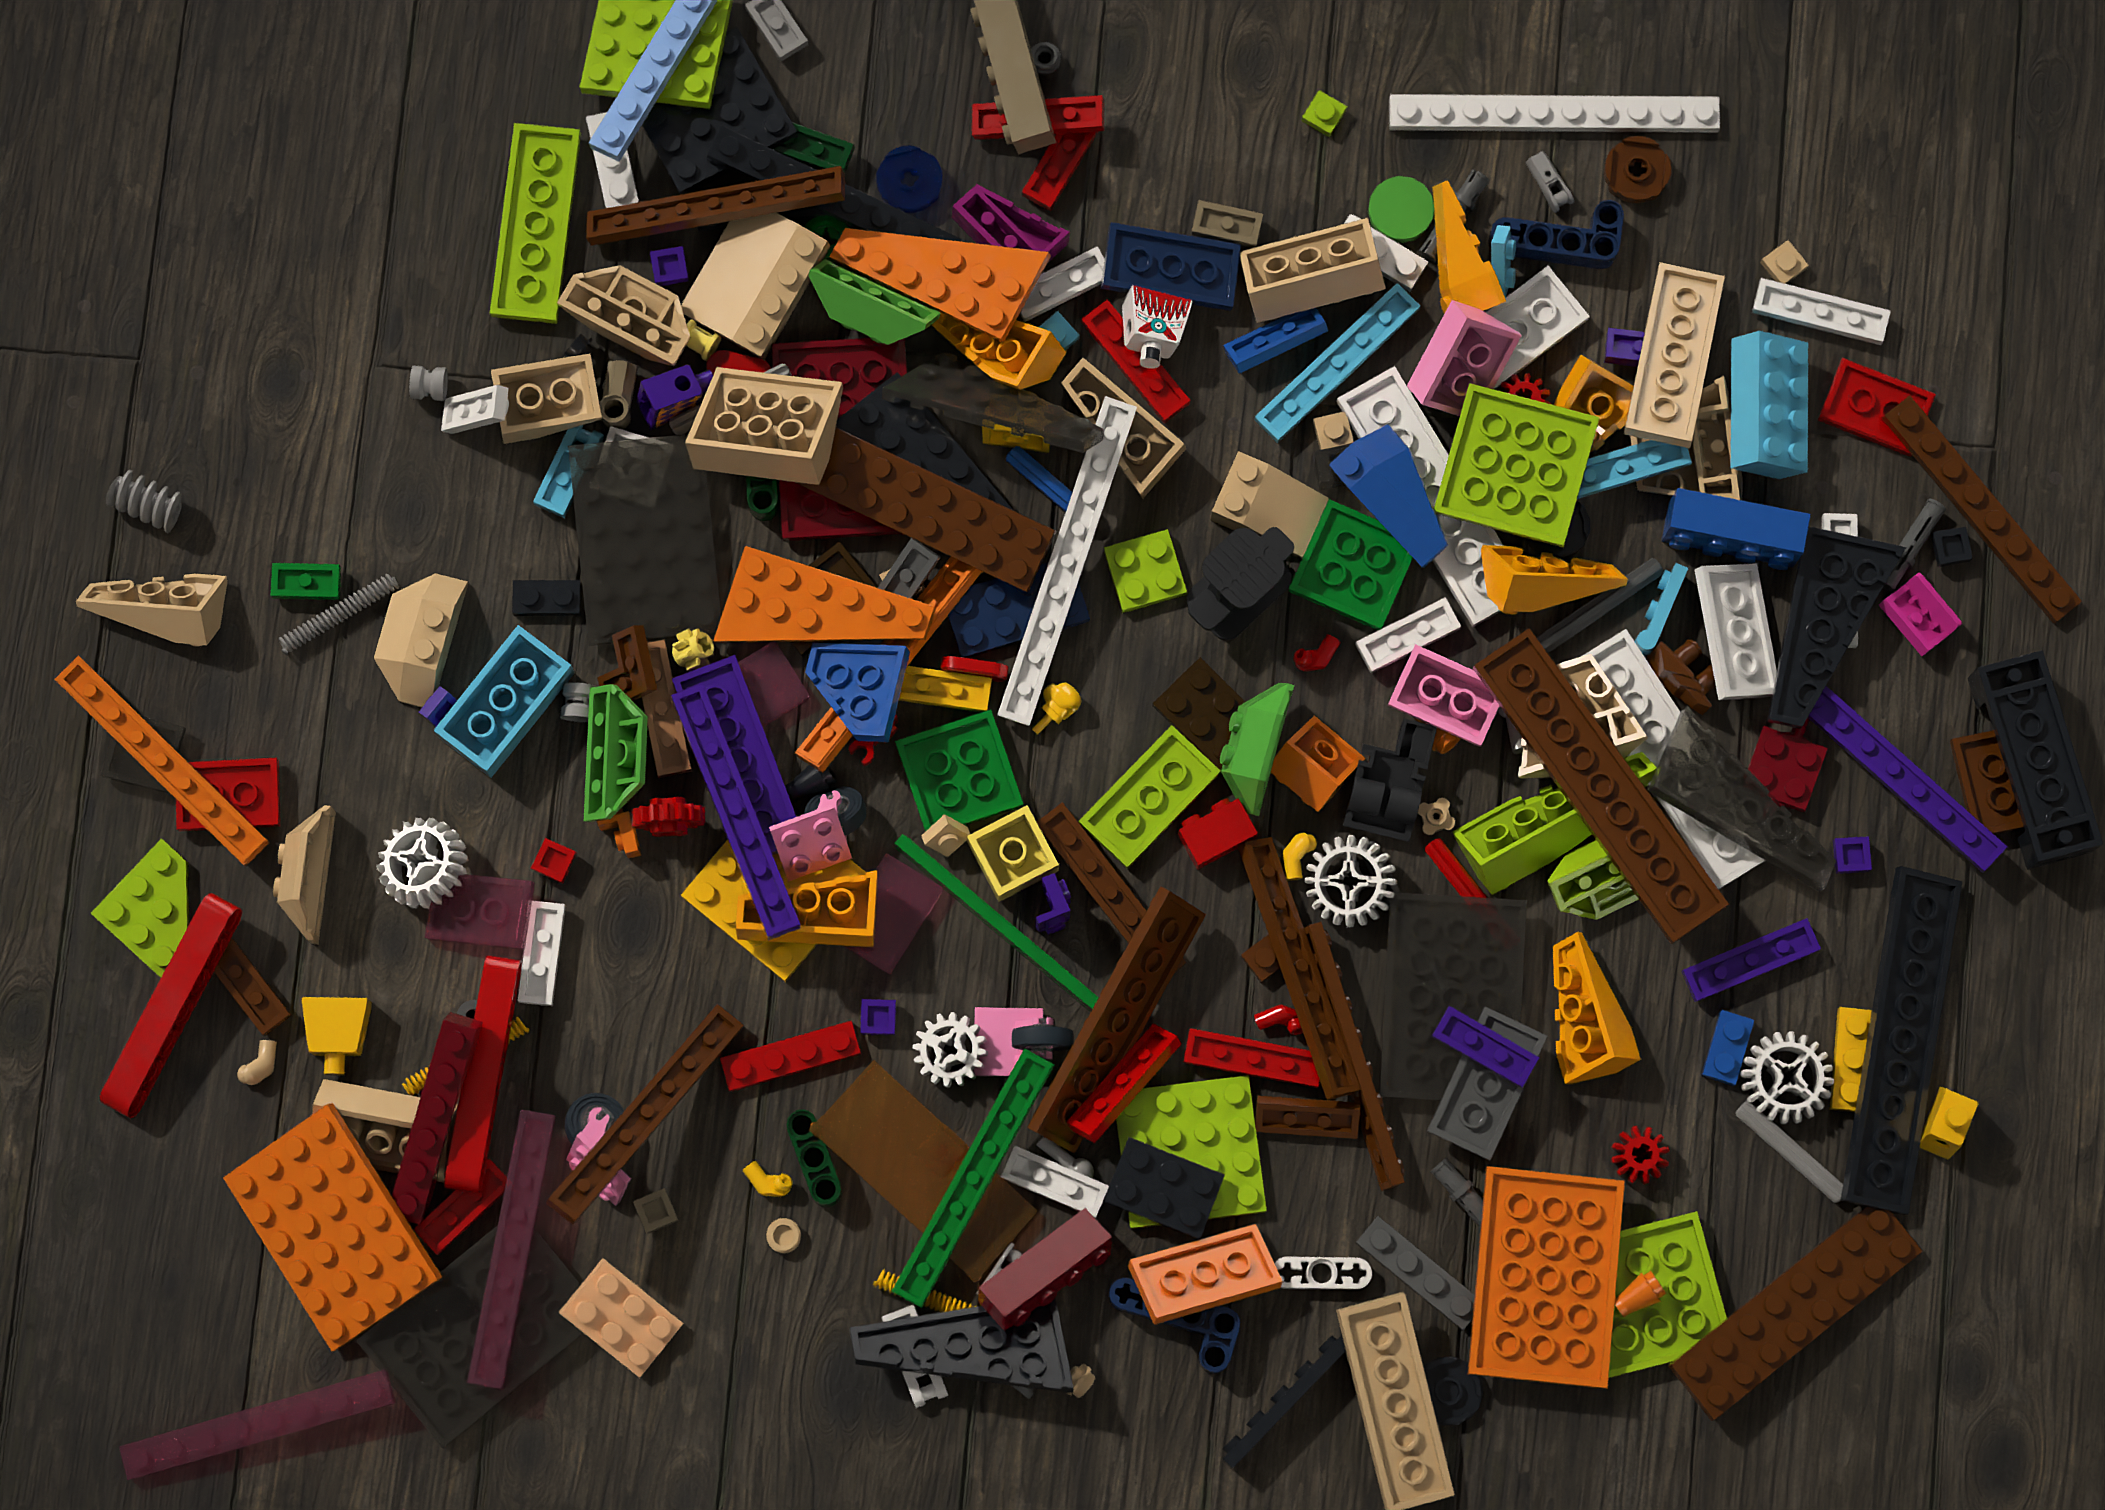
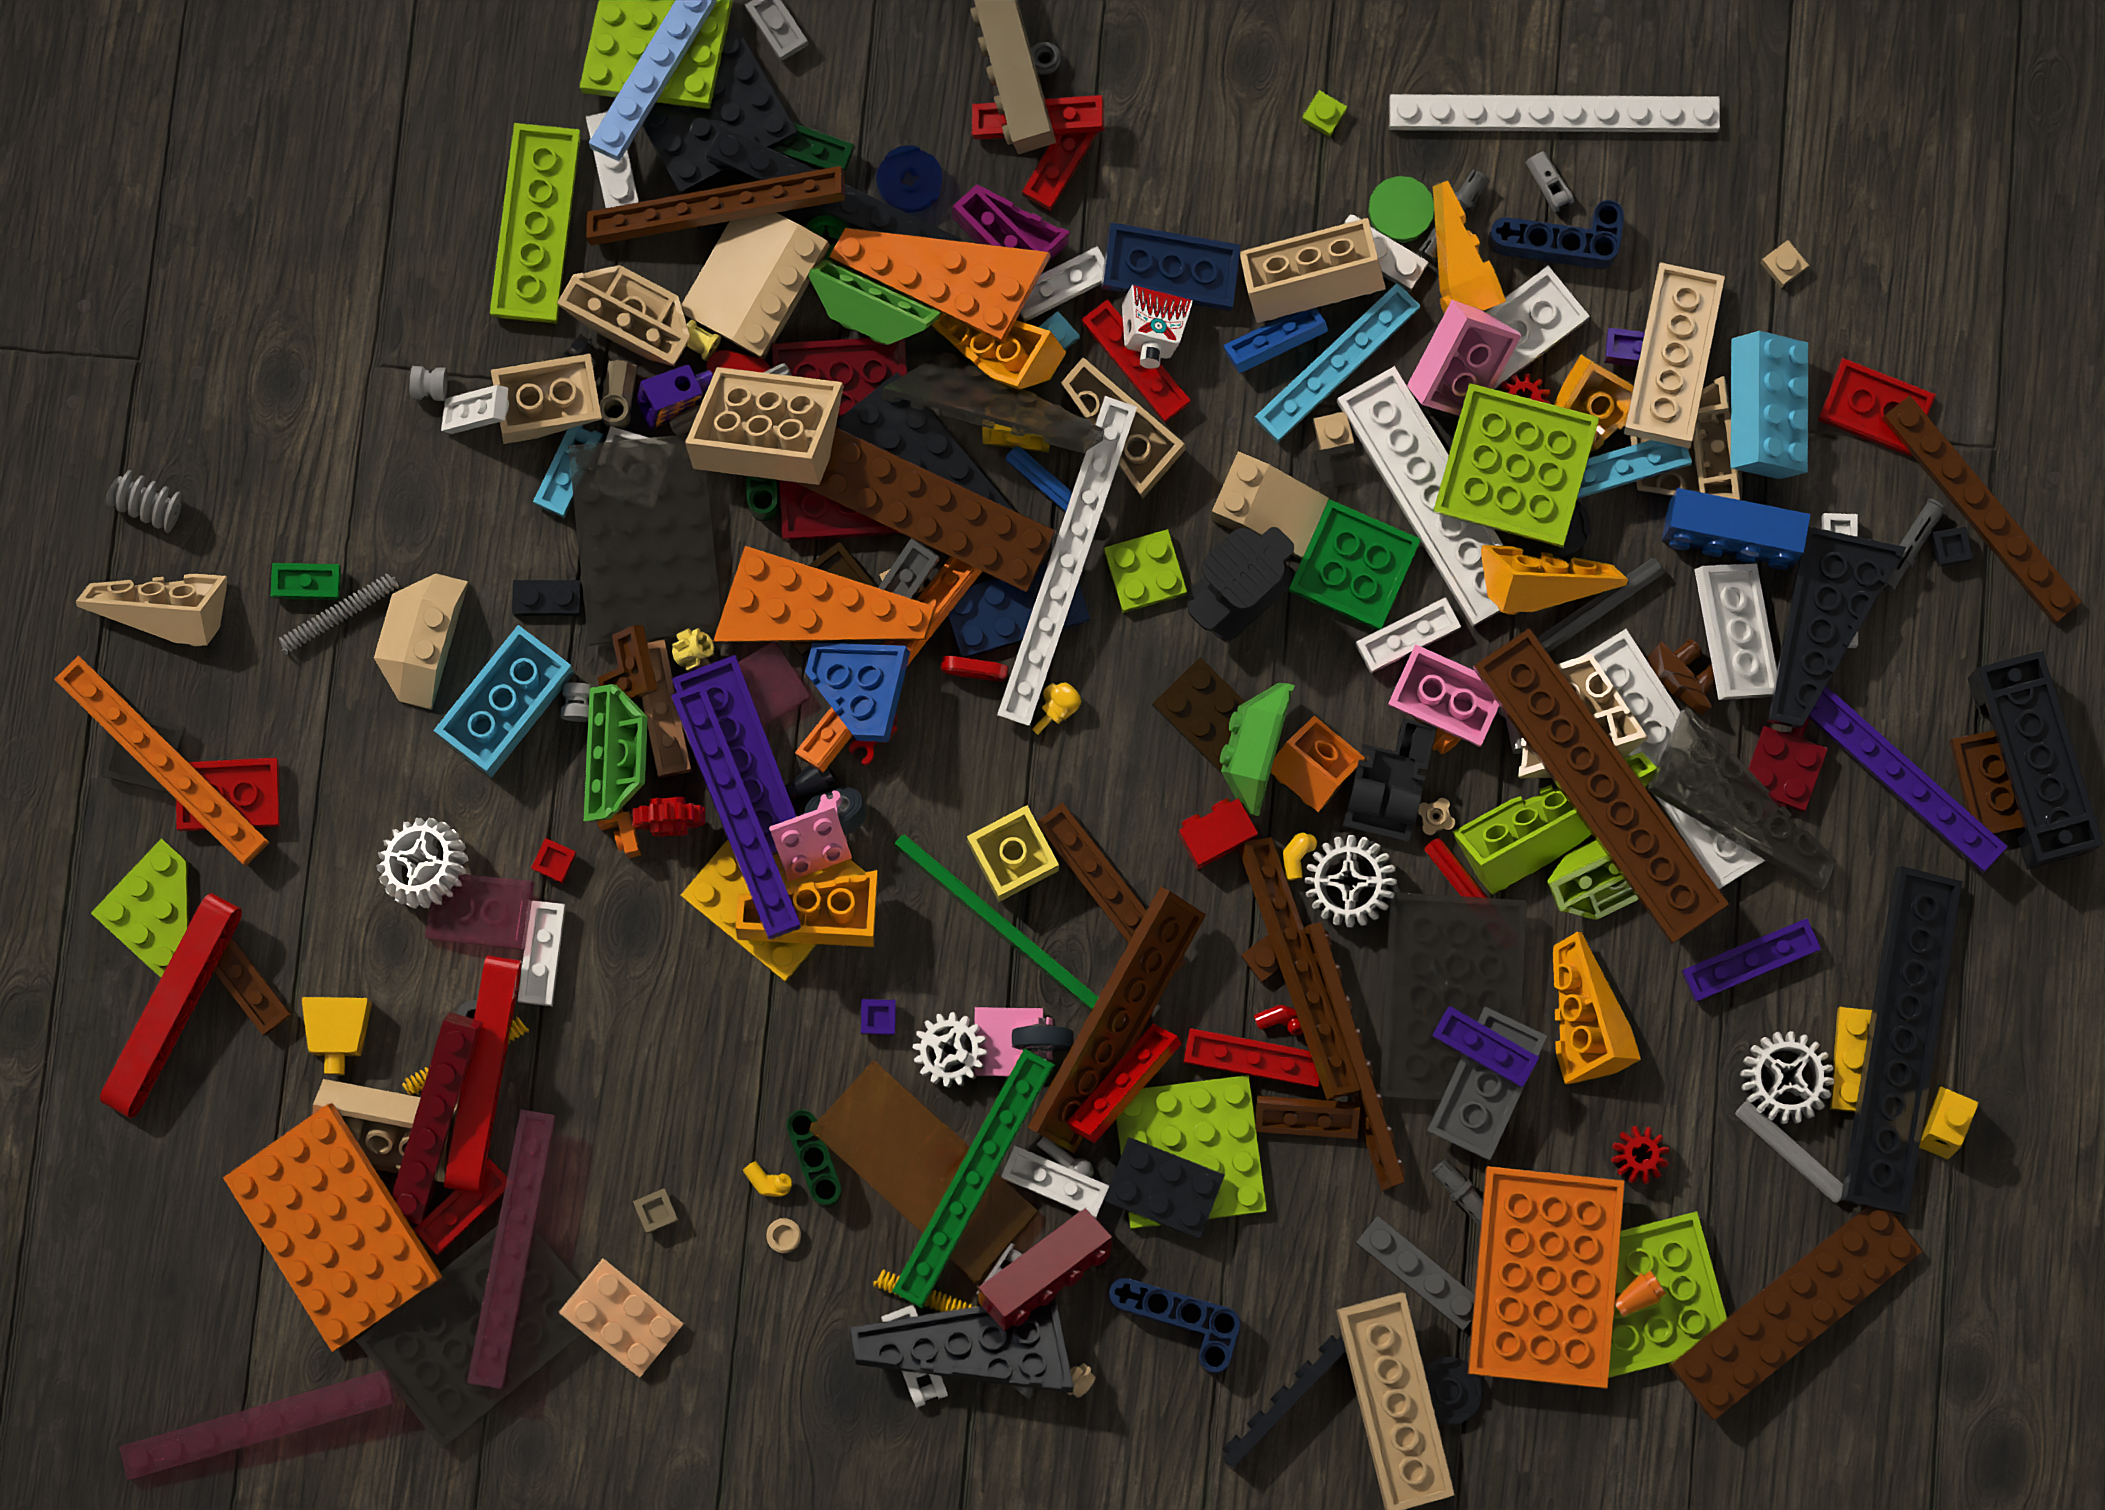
(260, 1067): tan arm -> none
(305, 872): tan wedge -> none
(437, 706): dark purple plate -> none
(584, 1126): plate -> none
(644, 1114): reddish brown plate -> none
(669, 266): dark purple plate -> none
(790, 1056): red plate -> none
(901, 909): clear pink tile -> none
(945, 835): tan plate -> none
(946, 689): yellow plate -> none
(960, 771): green plate -> none
(1058, 898): dark purple bracket -> none
(1149, 797): lime plate -> none
(1205, 1274): orange plate -> none
(1227, 224): dark tan plate -> none
(1318, 658): red arm -> none
(1347, 1265): white beam -> none
(1386, 481): blue wedge -> none
(1502, 253): medium azure plate -> none
(1652, 159): reddish brown plate -> none
(1659, 611): medium azure plate -> none
(1727, 1047): blue plate -> none
(1821, 311): white plate -> none
(1852, 855): dark purple plate -> none
(1920, 614): dark pink bracket -> none

